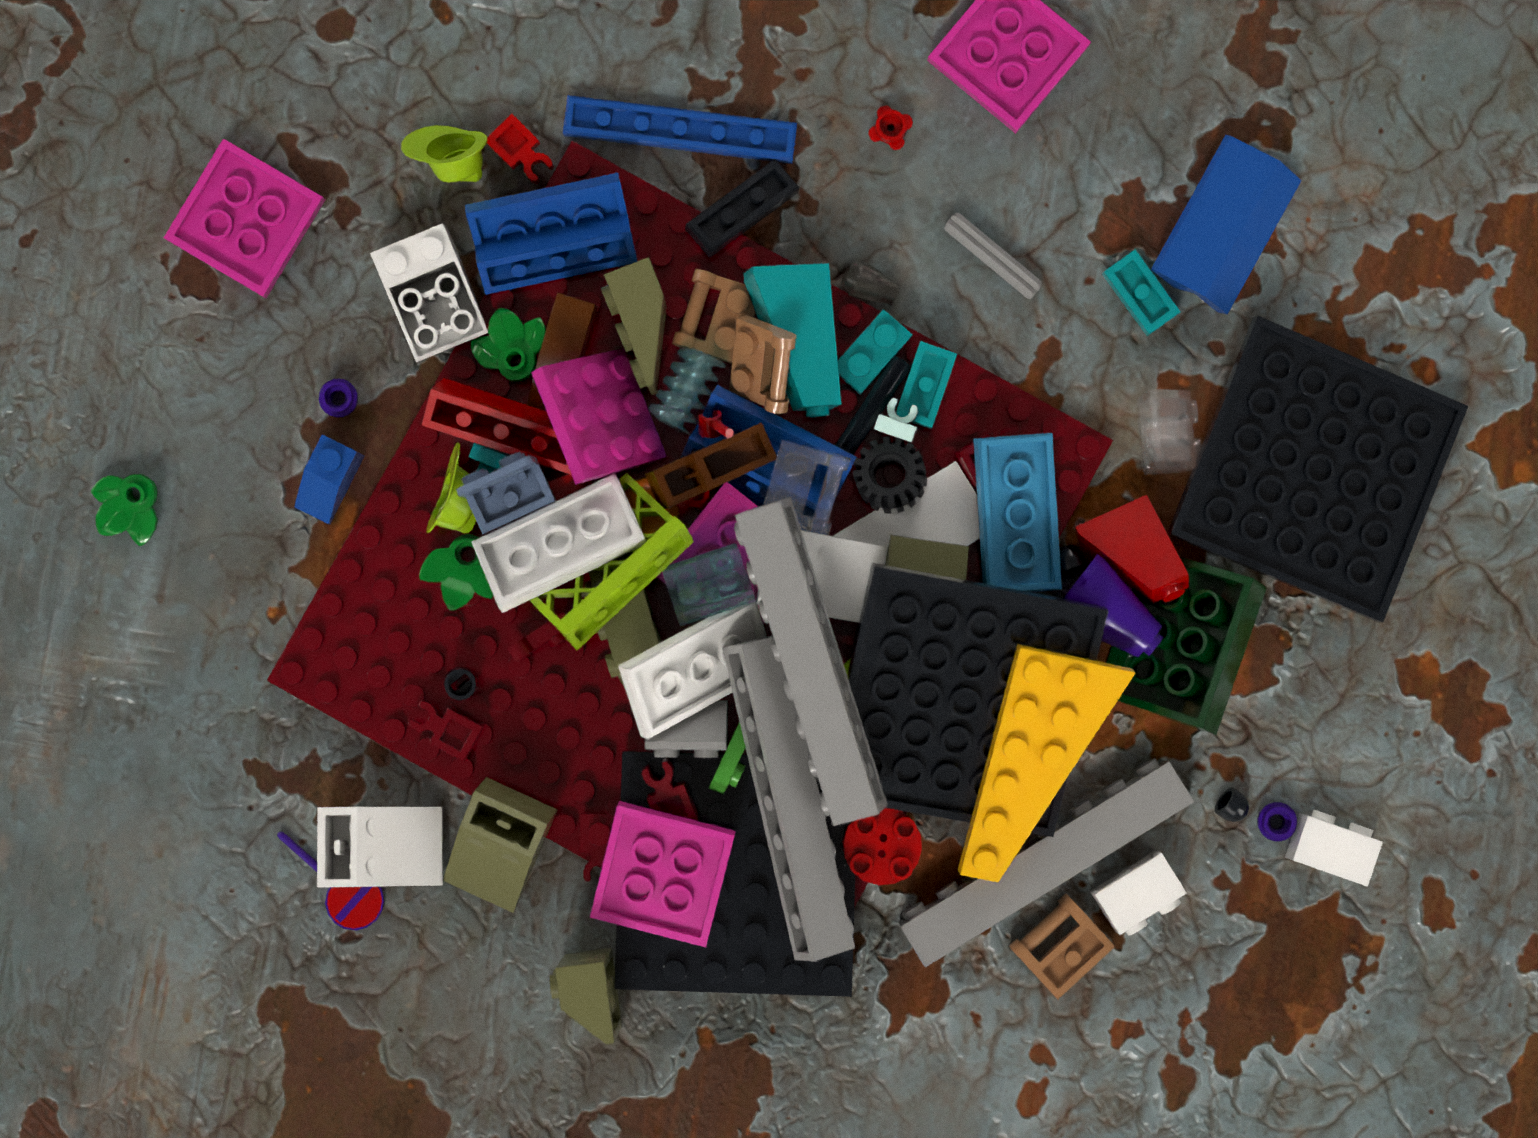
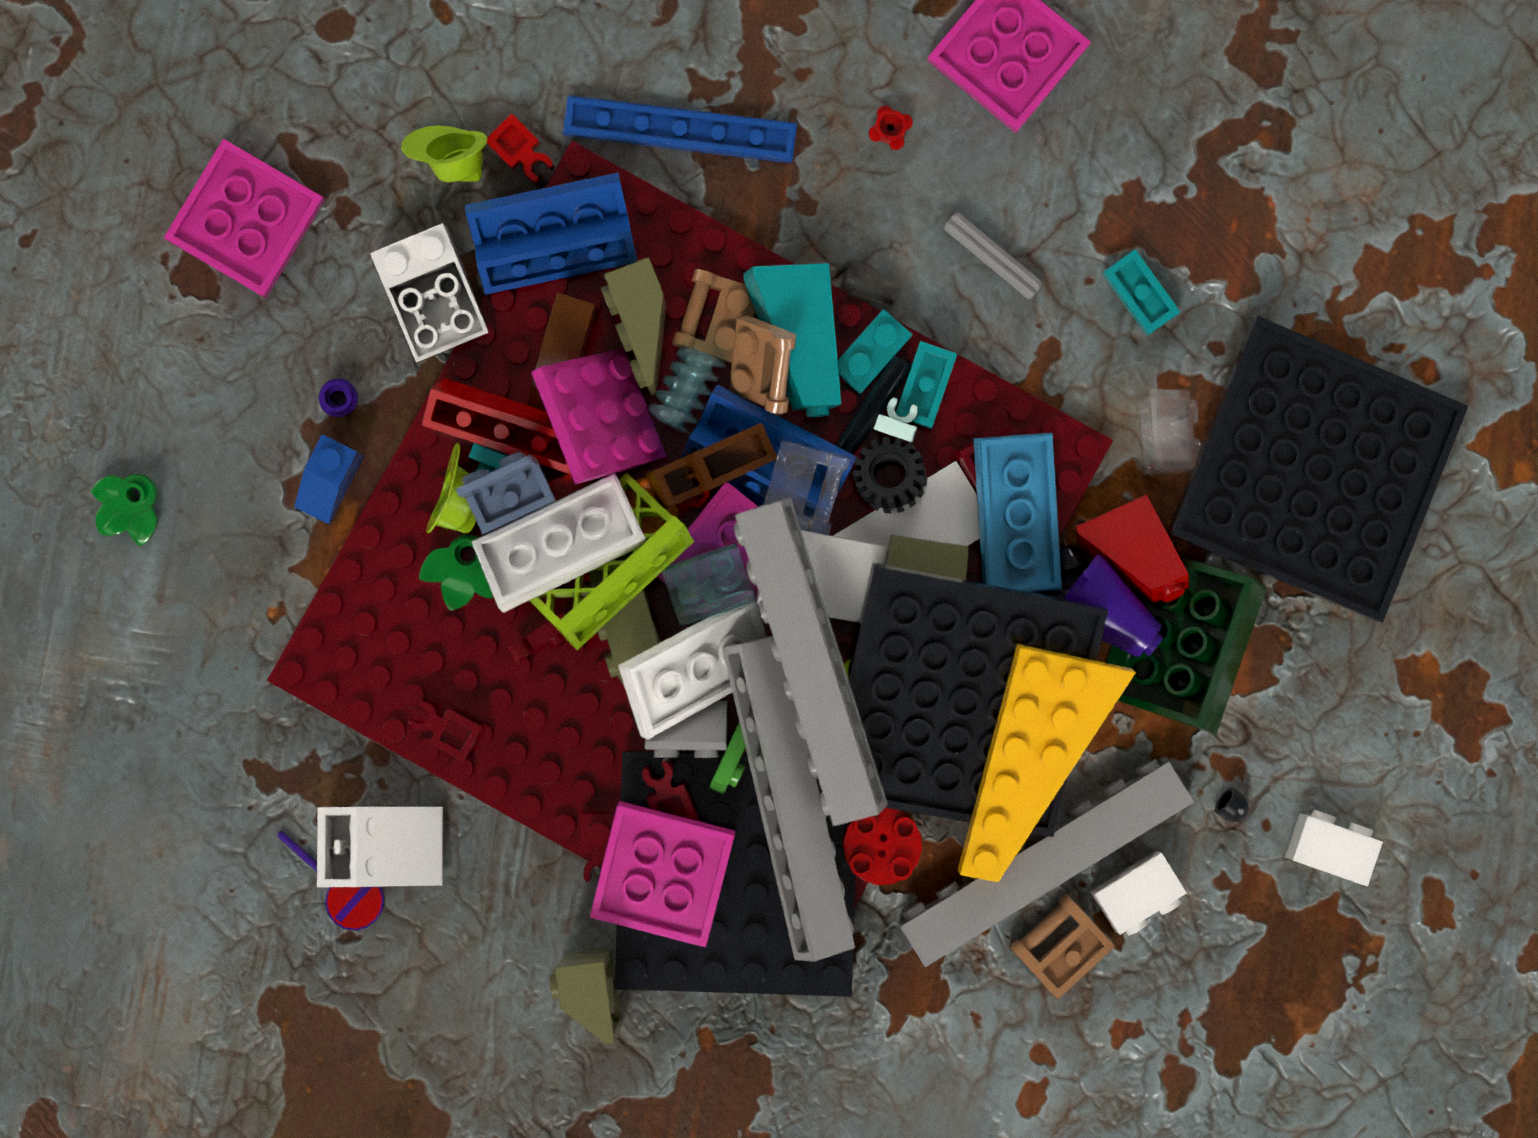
(465, 689): black hinge -> none
(498, 843): olive slope -> none
(508, 339): green plate -> none
(713, 426): red hand -> none
(742, 208): black tile -> none
(1226, 224): blue slope -> none
(1288, 826): dark purple plate -> none

